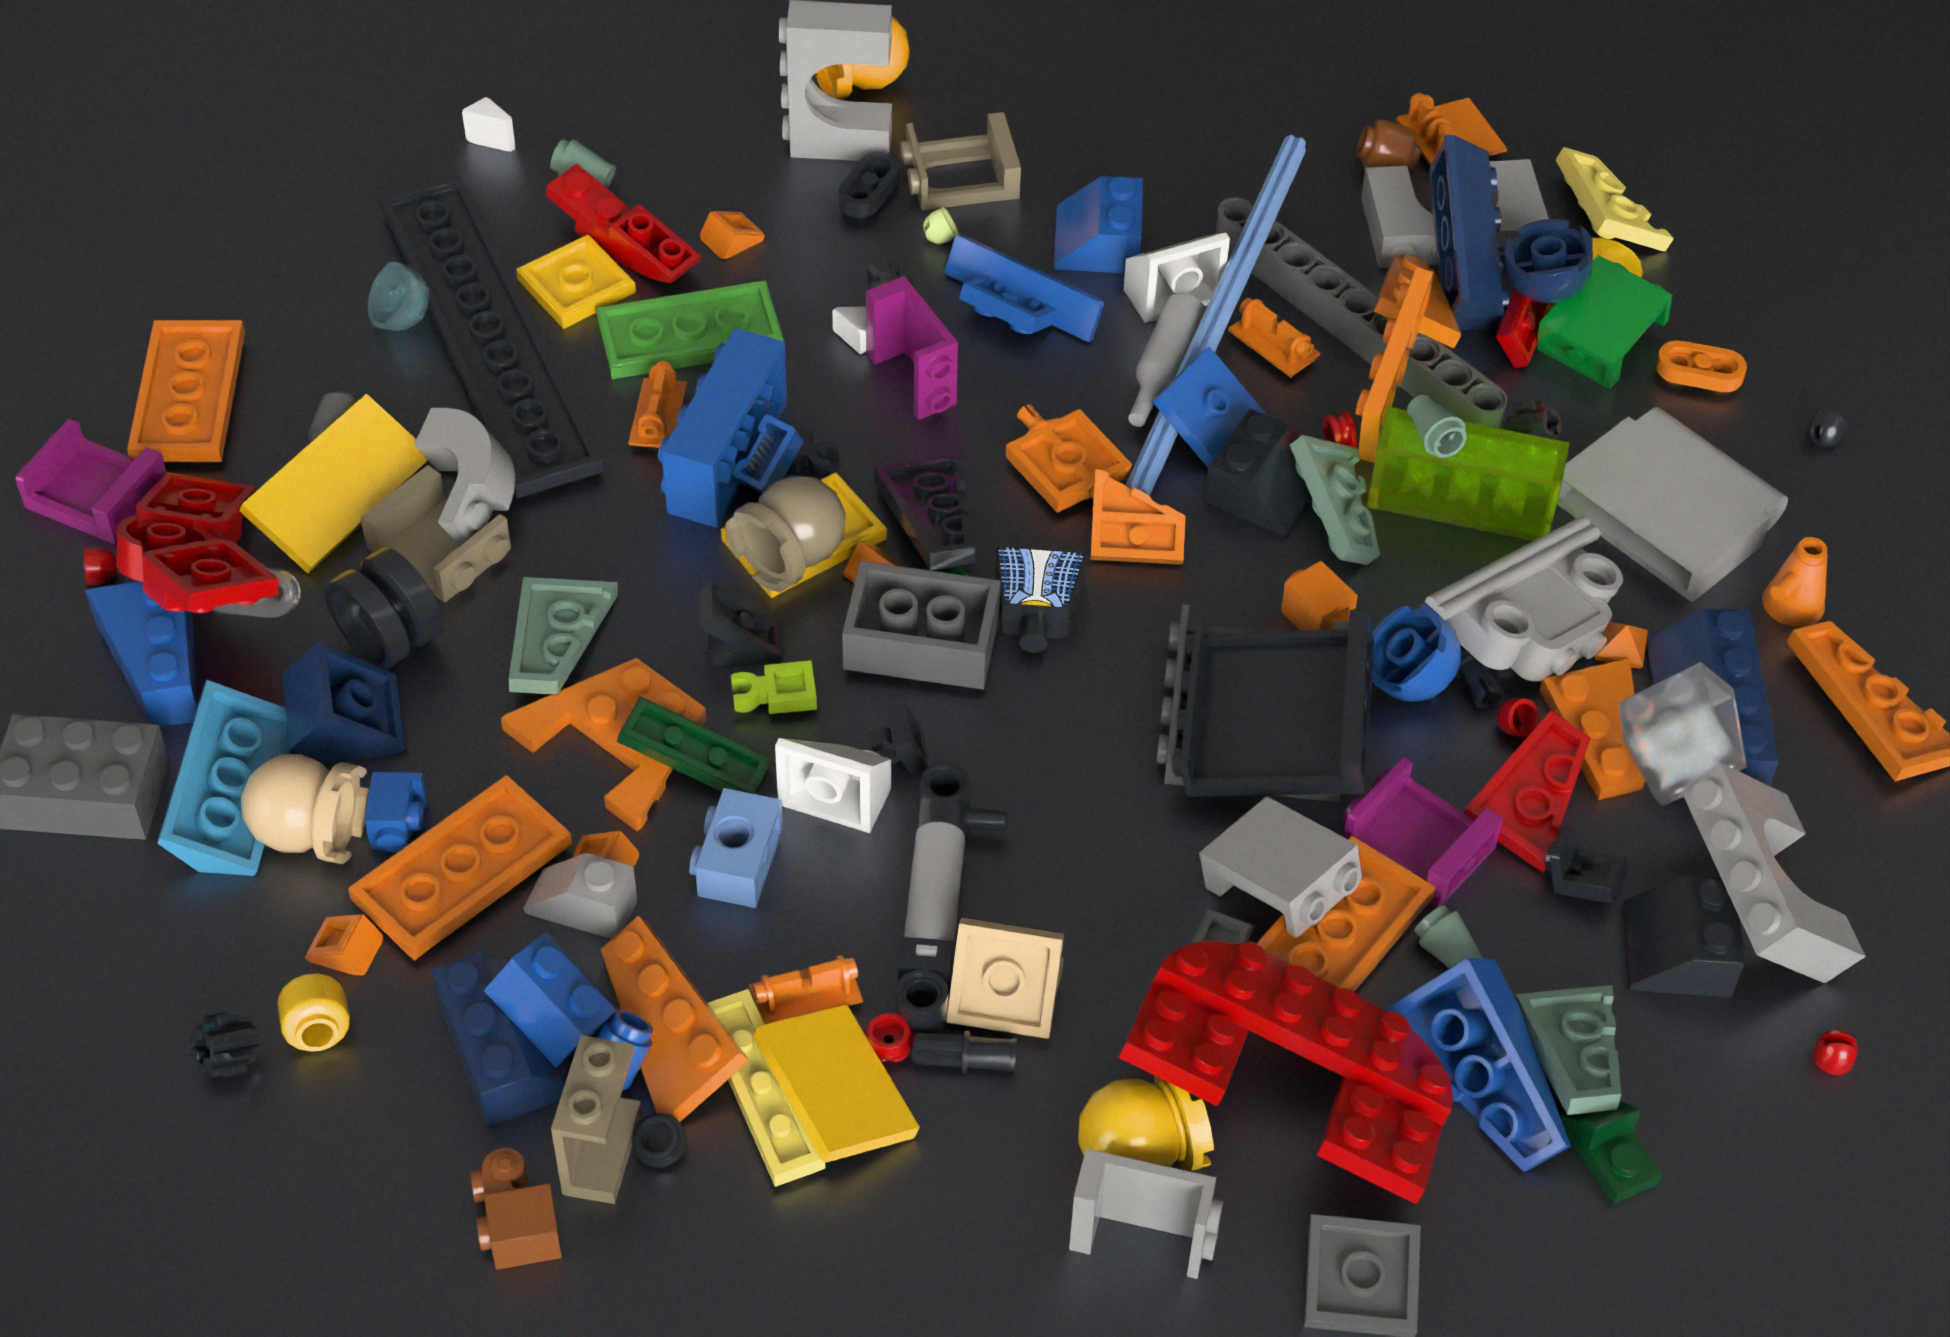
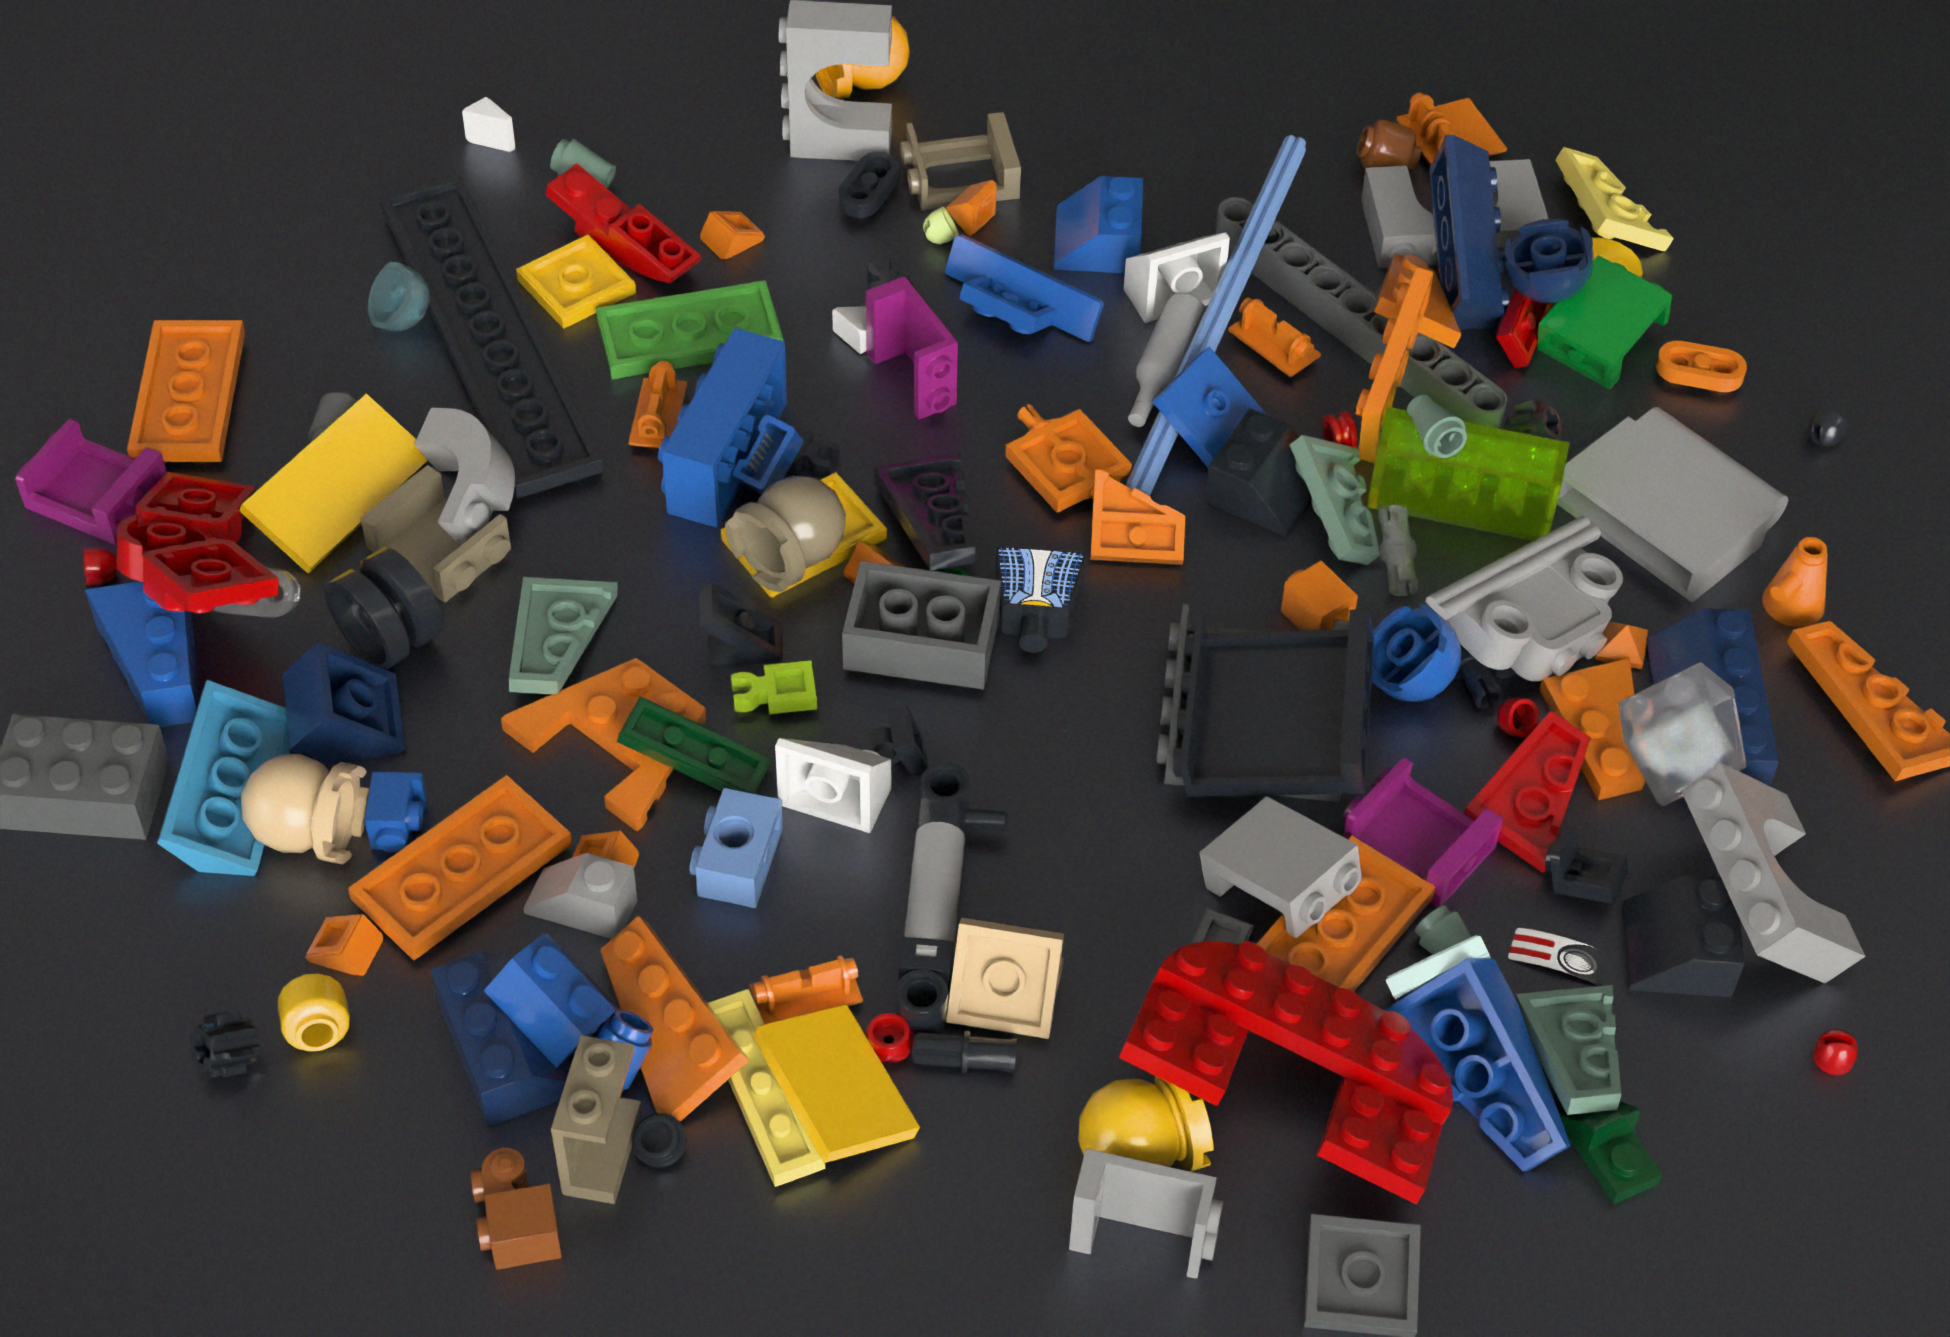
(974, 206): none -> orange slope
(1398, 550): none -> clear pin
(1422, 972): none -> light aqua tile
(1560, 954): none -> sticker

